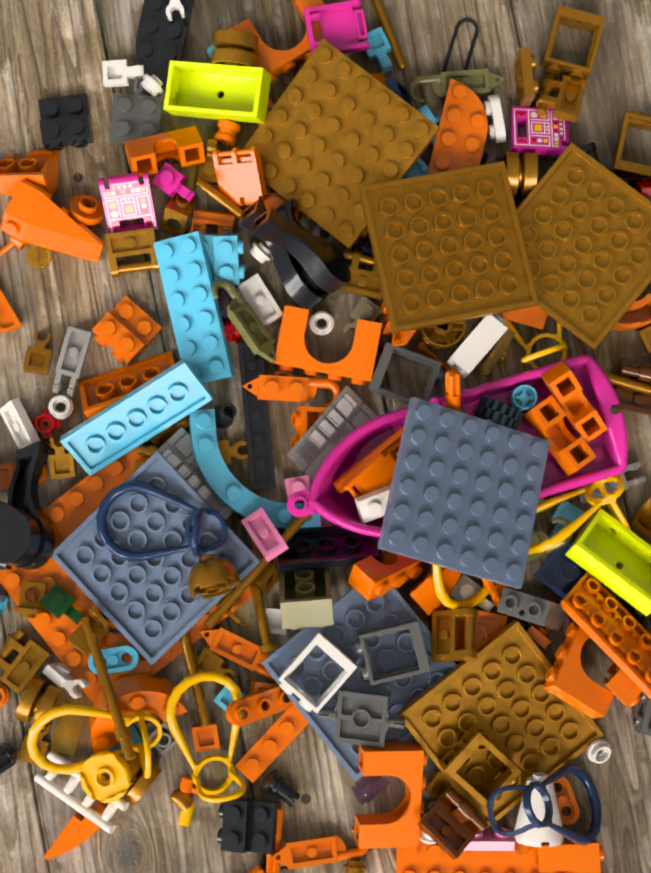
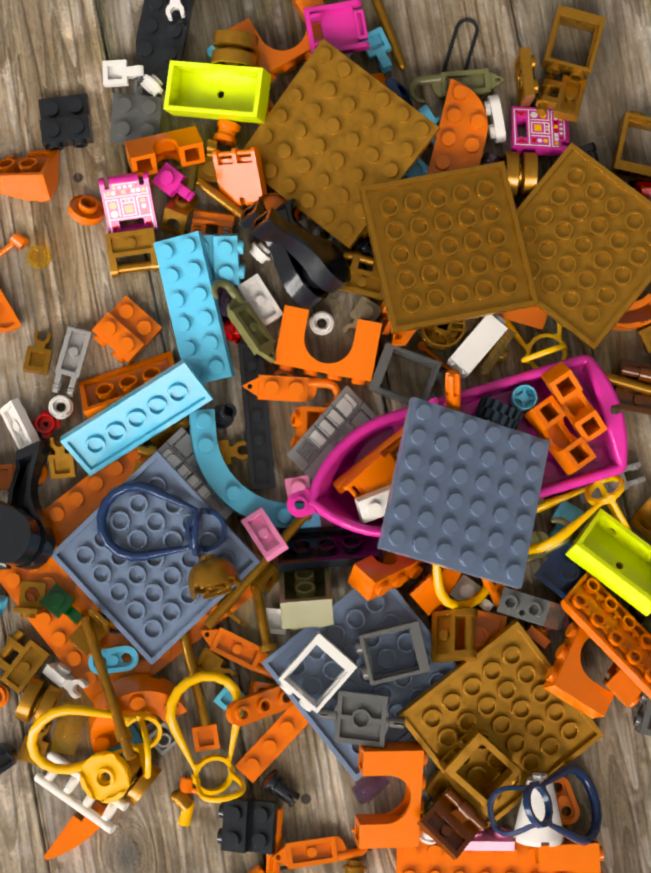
(42, 223): orange wedge -> none
(598, 751): white plate -> none

